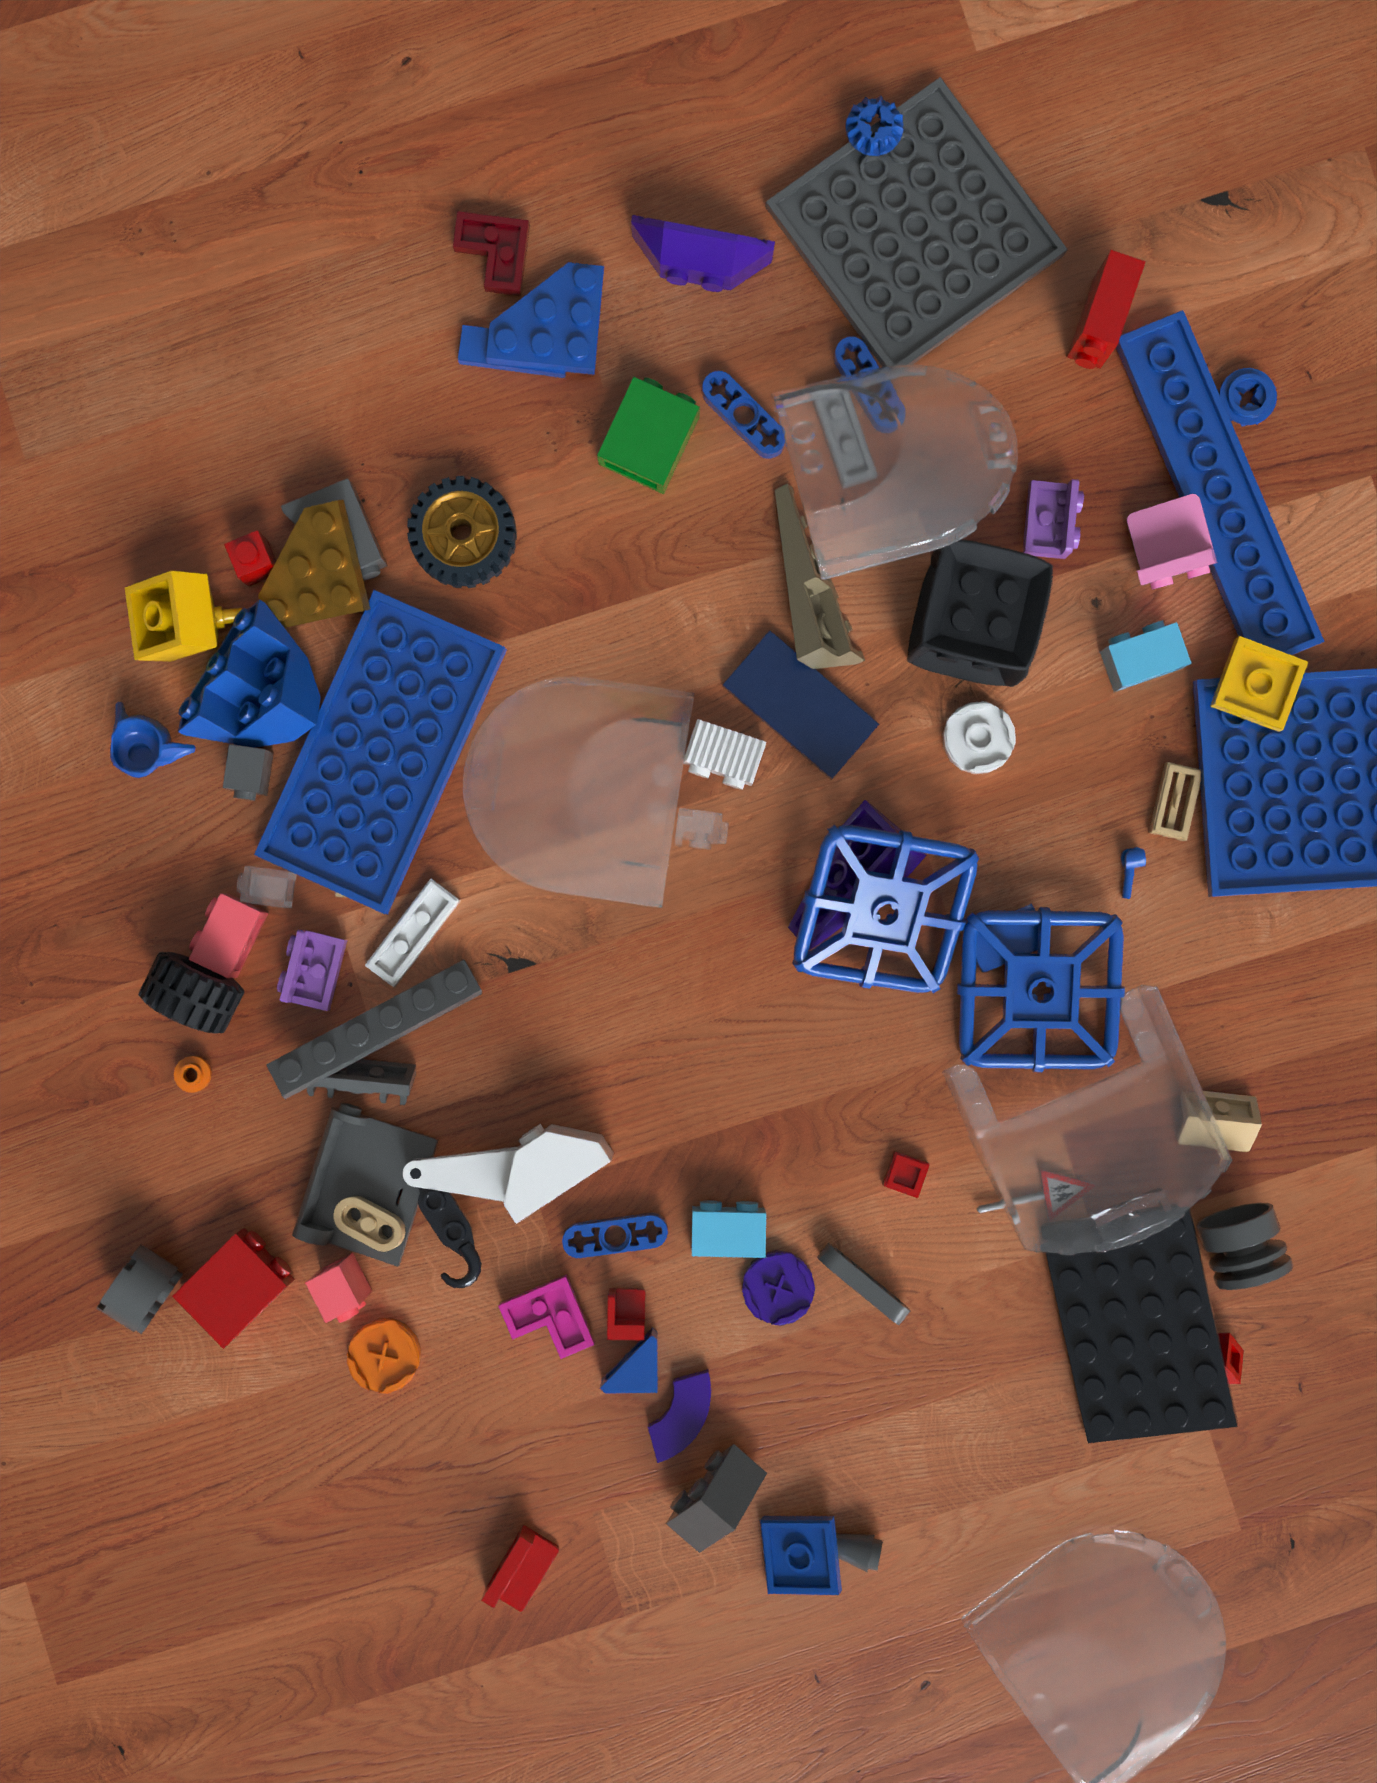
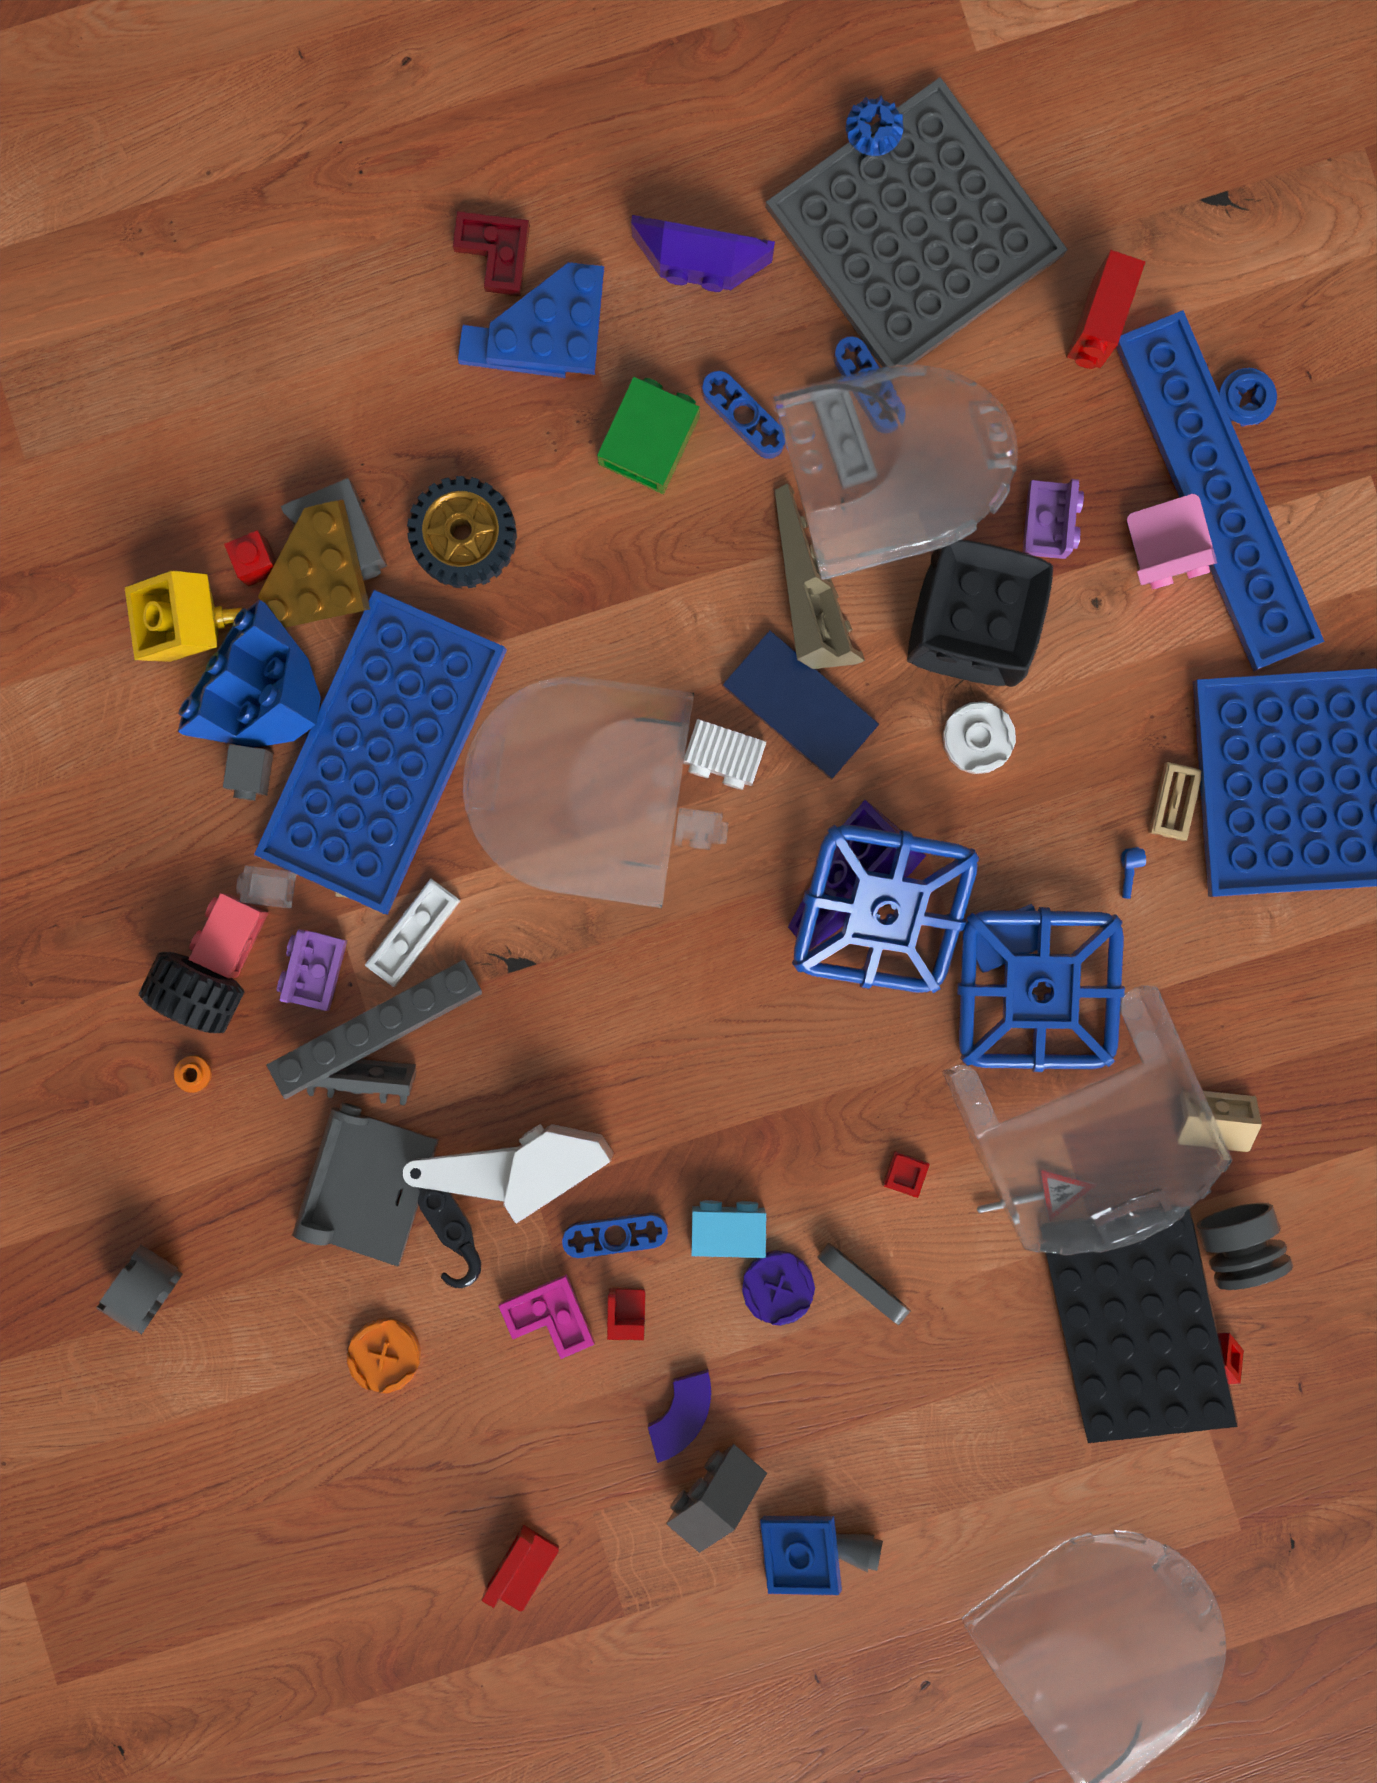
(142, 744): blue piece -> none
(234, 1286): red brick -> none
(339, 1289): coral brick -> none
(370, 1225): tan plate -> none
(636, 1370): blue slope -> none
(1144, 656): medium azure brick -> none
(1259, 683): yellow plate -> none

